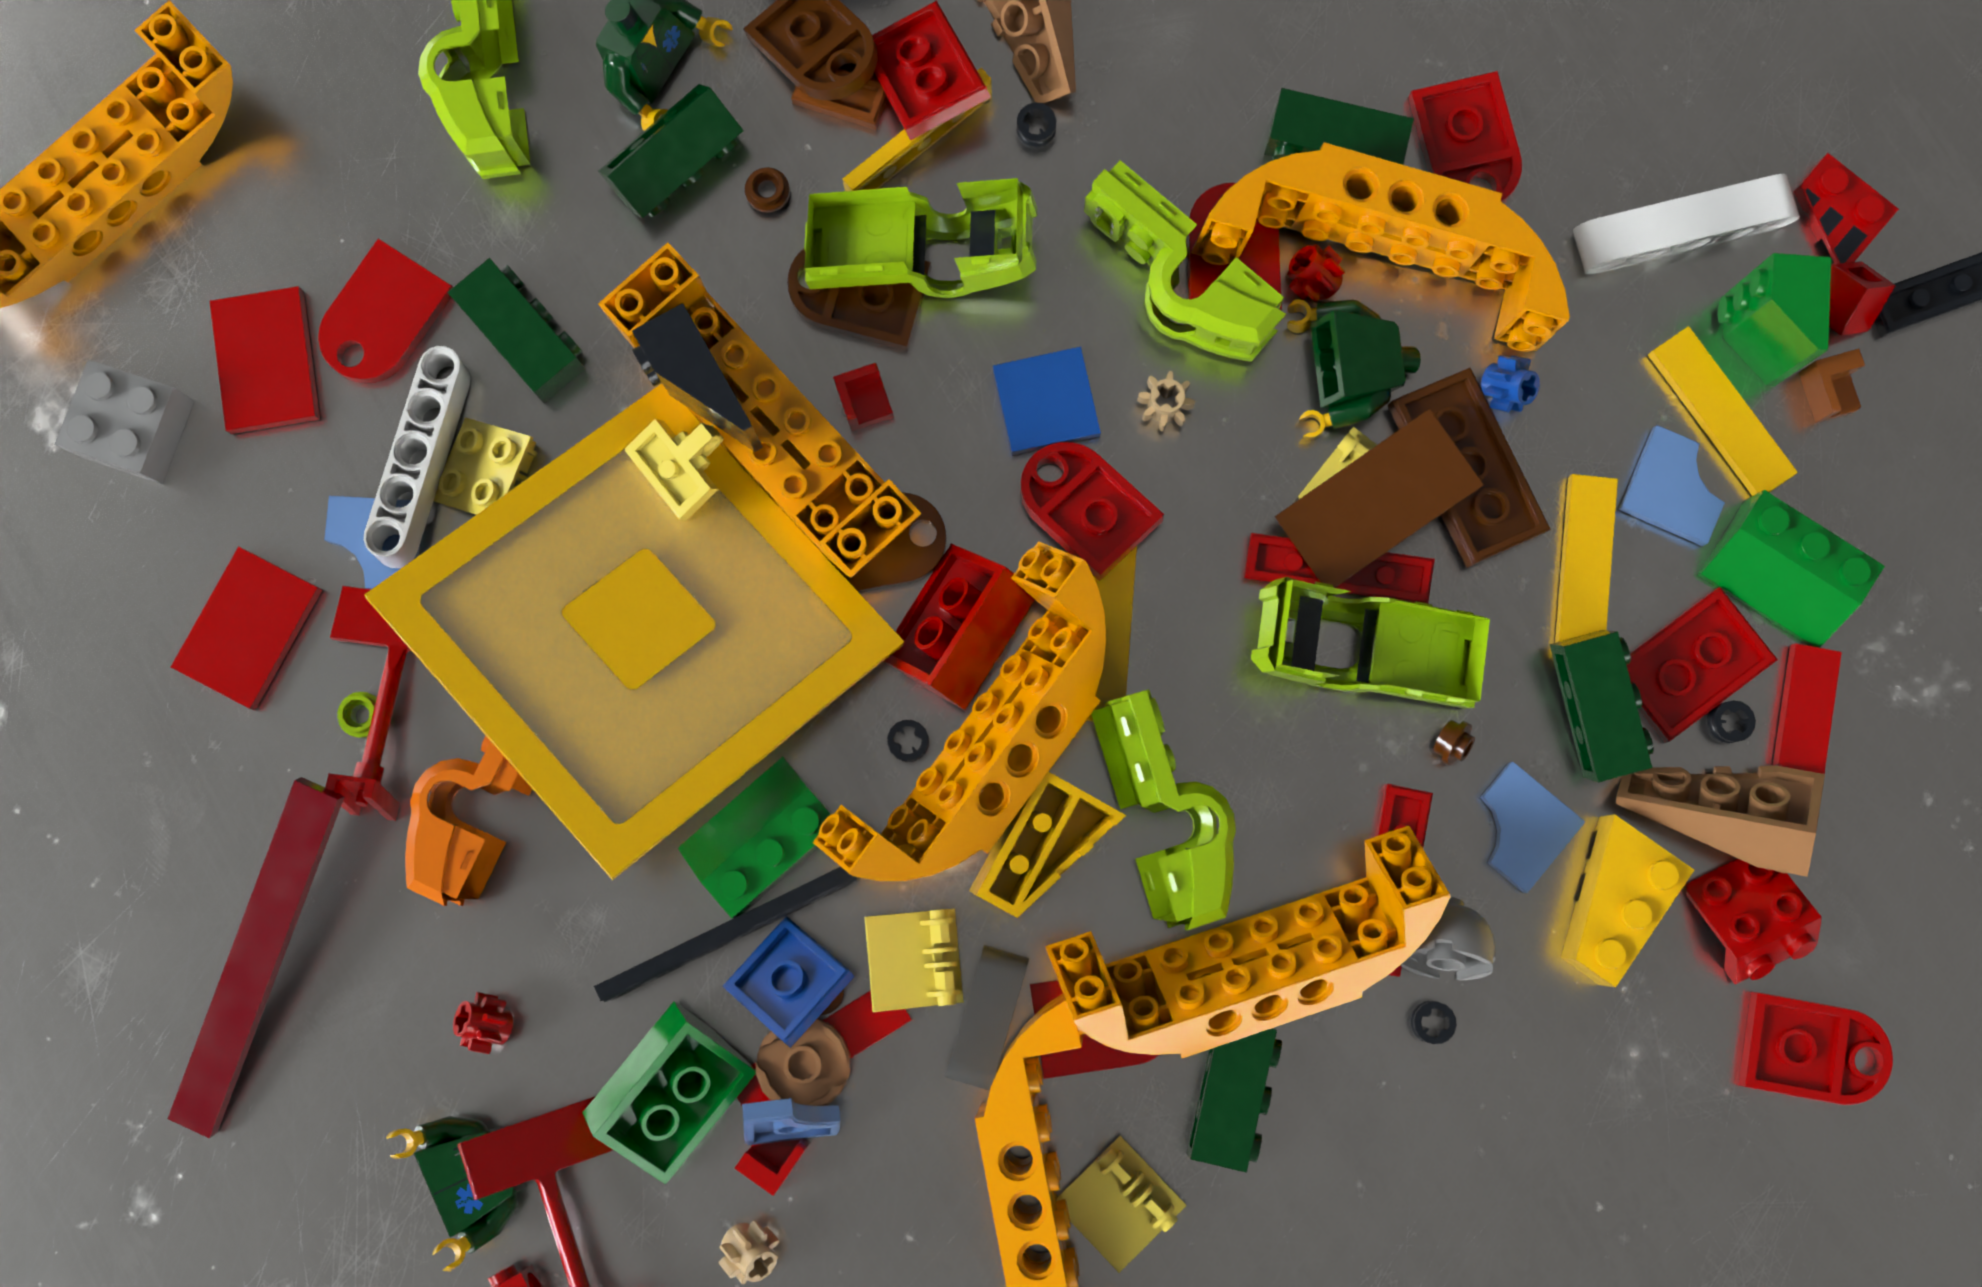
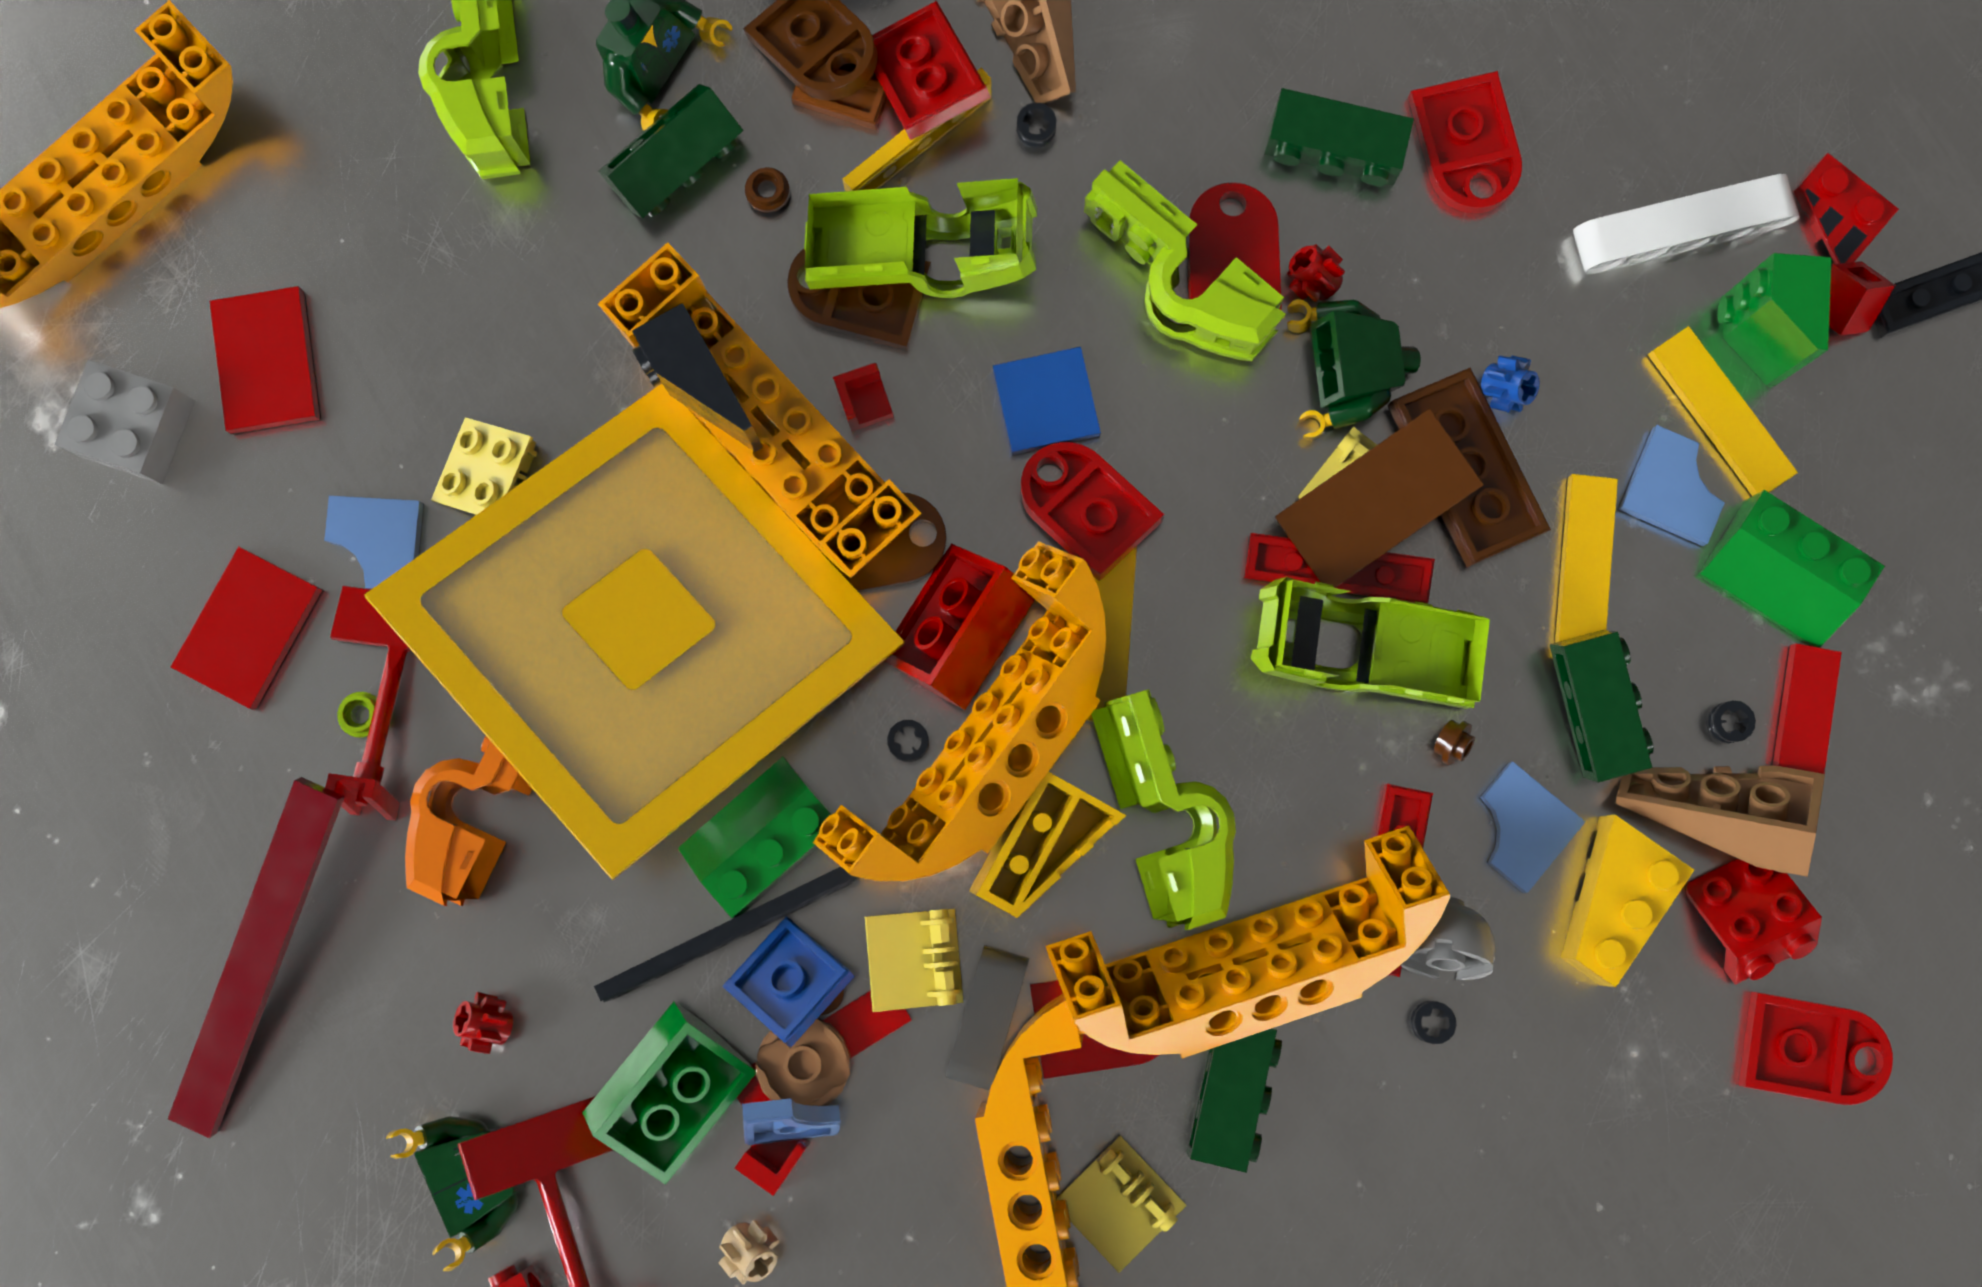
(385, 311): red tile -> none
(410, 437): white beam -> none
(518, 328): dark green brick -> none
(677, 464): light yellow hinge -> none
(1167, 388): tan gear -> none
(1401, 216): light orange slope -> none
(1696, 664): red tile -> none
(1830, 385): dark orange panel -> none

